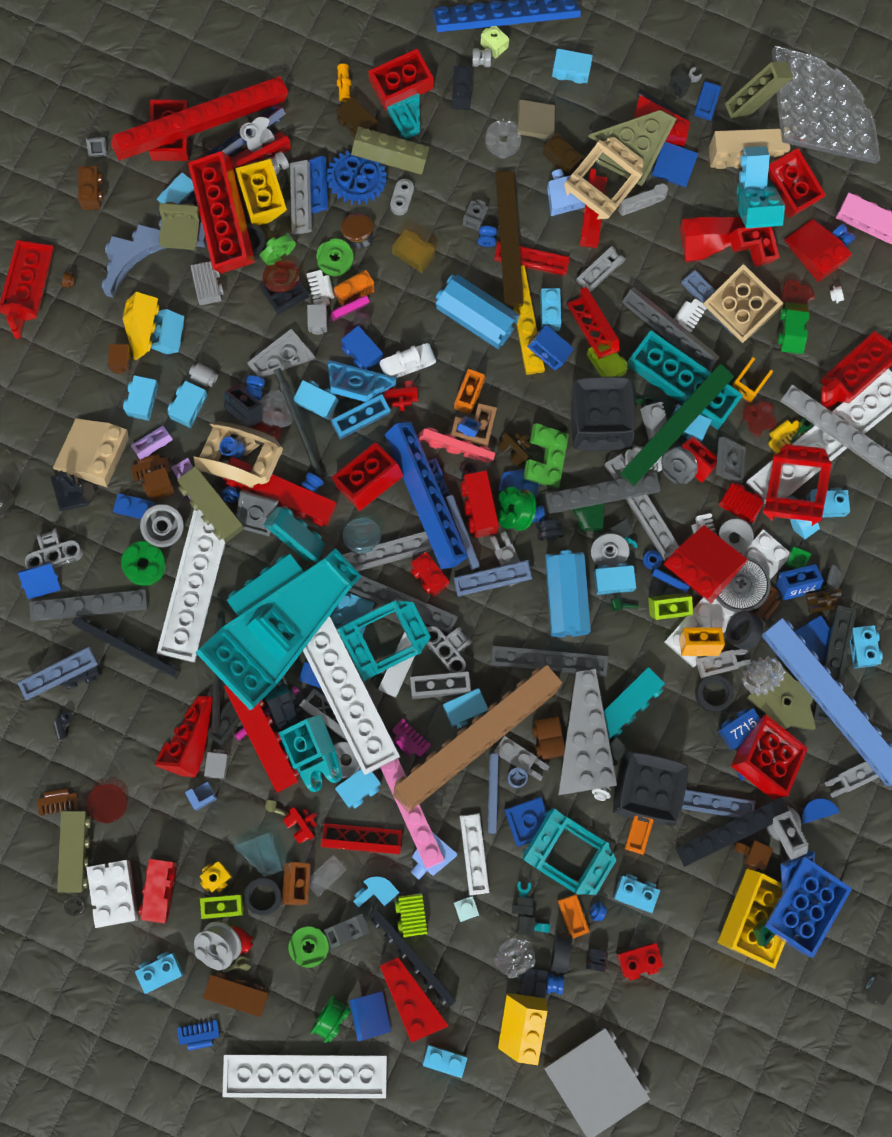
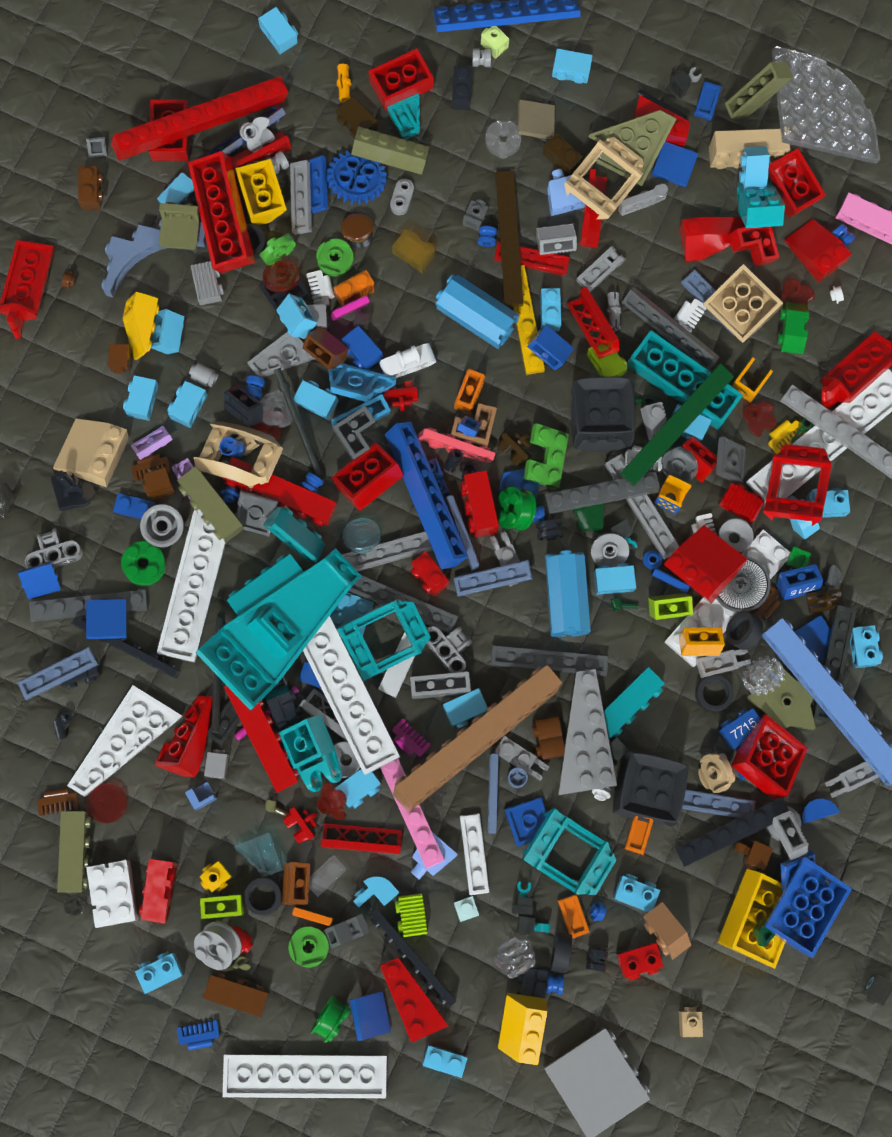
(106, 619): none -> blue tile
(128, 732): none -> white wing
(278, 30): none -> medium azure brick
(296, 316): none -> medium azure brick
(312, 916): none -> orange tile
(325, 348): none -> reddish brown brick
(332, 802): none -> clear red plate
(349, 432): none -> dark grey brick
(454, 459): none -> black pin
(556, 239): none -> light grey brick
(614, 310): none -> light grey pin
(670, 933): none -> medium nougat brick
(676, 487): none -> light orange piece
(690, 1022): none -> tan brick
(724, 776): none -> tan plate

